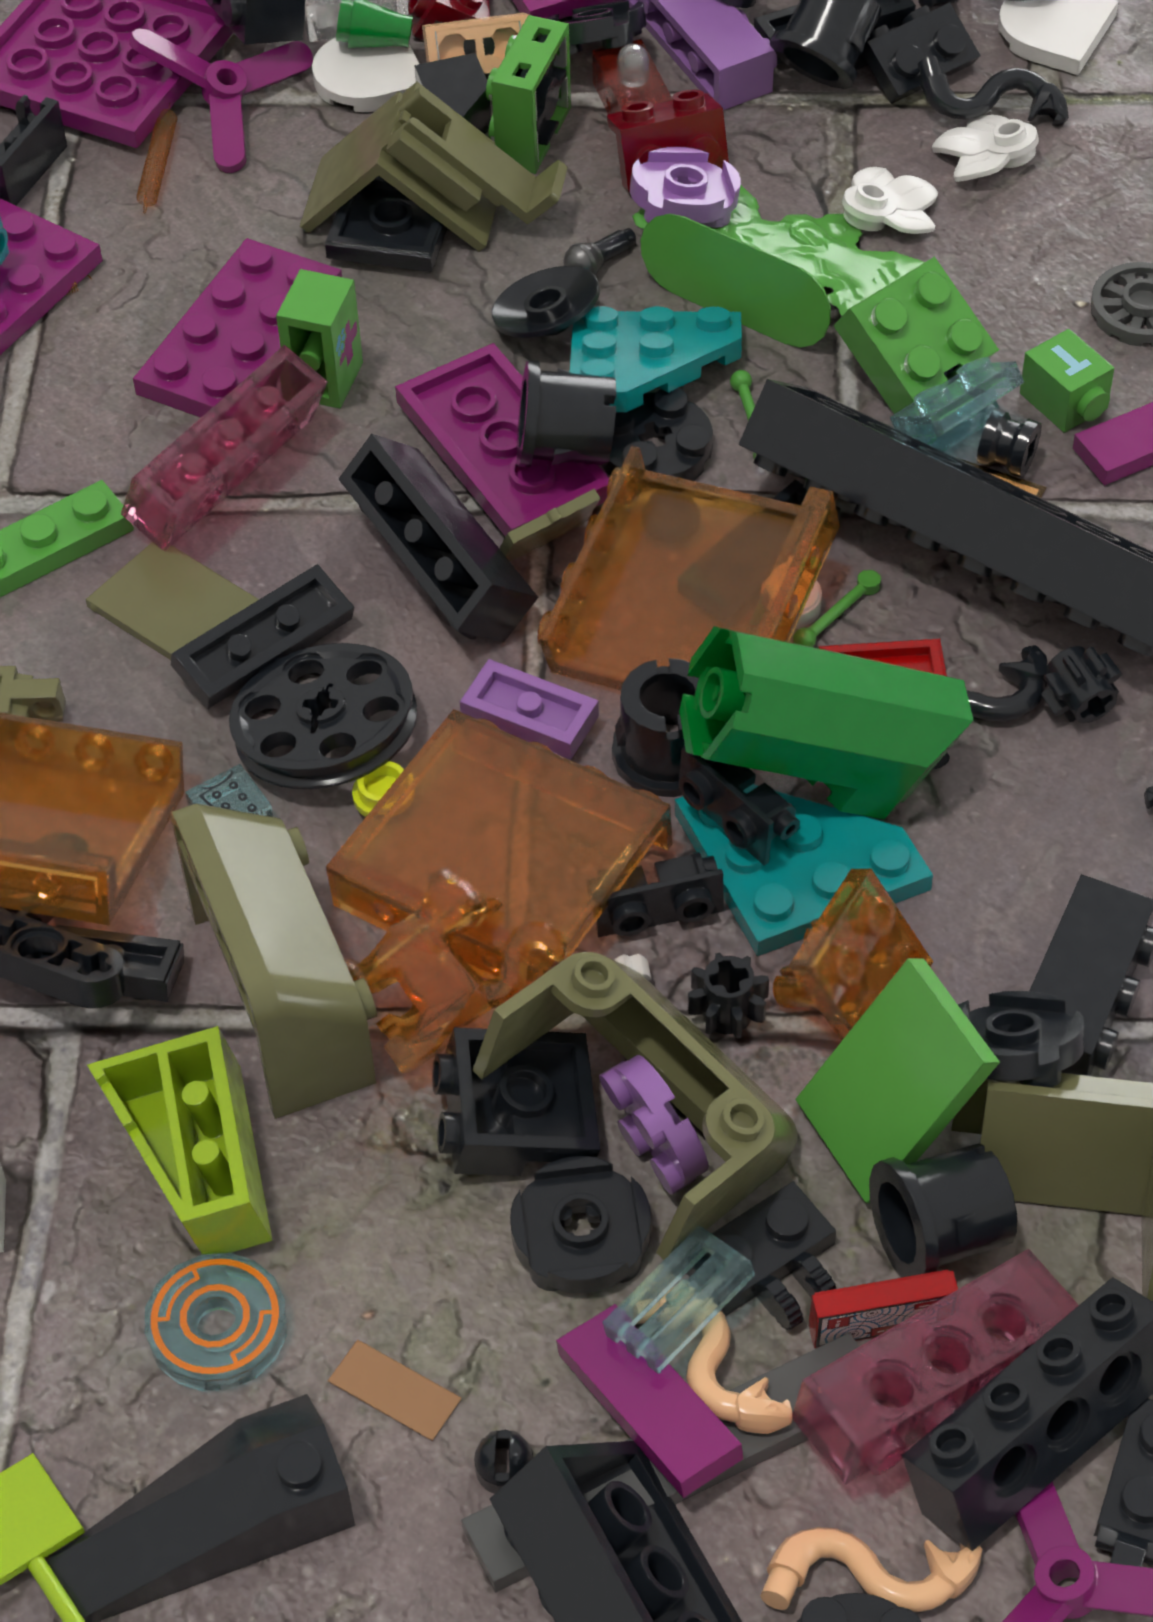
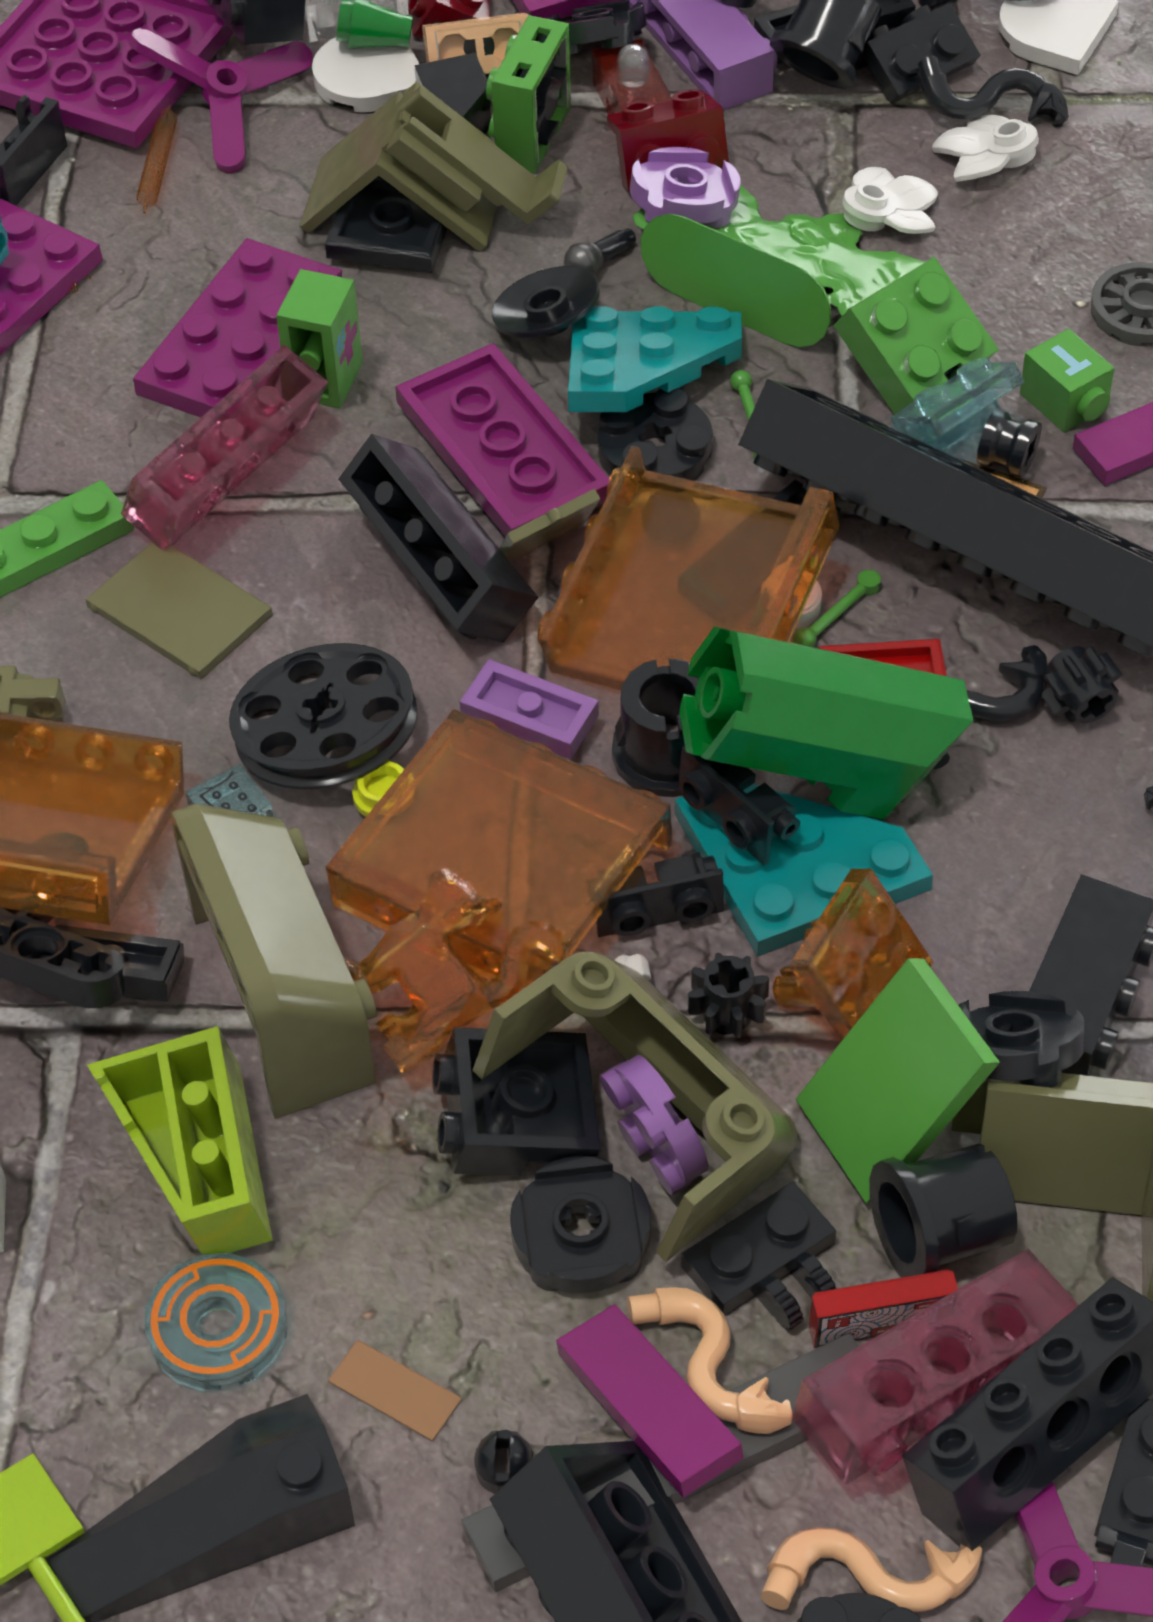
(261, 633): black plate -> none
(565, 417): black piece -> none
(687, 1305): clear light blue tile -> none

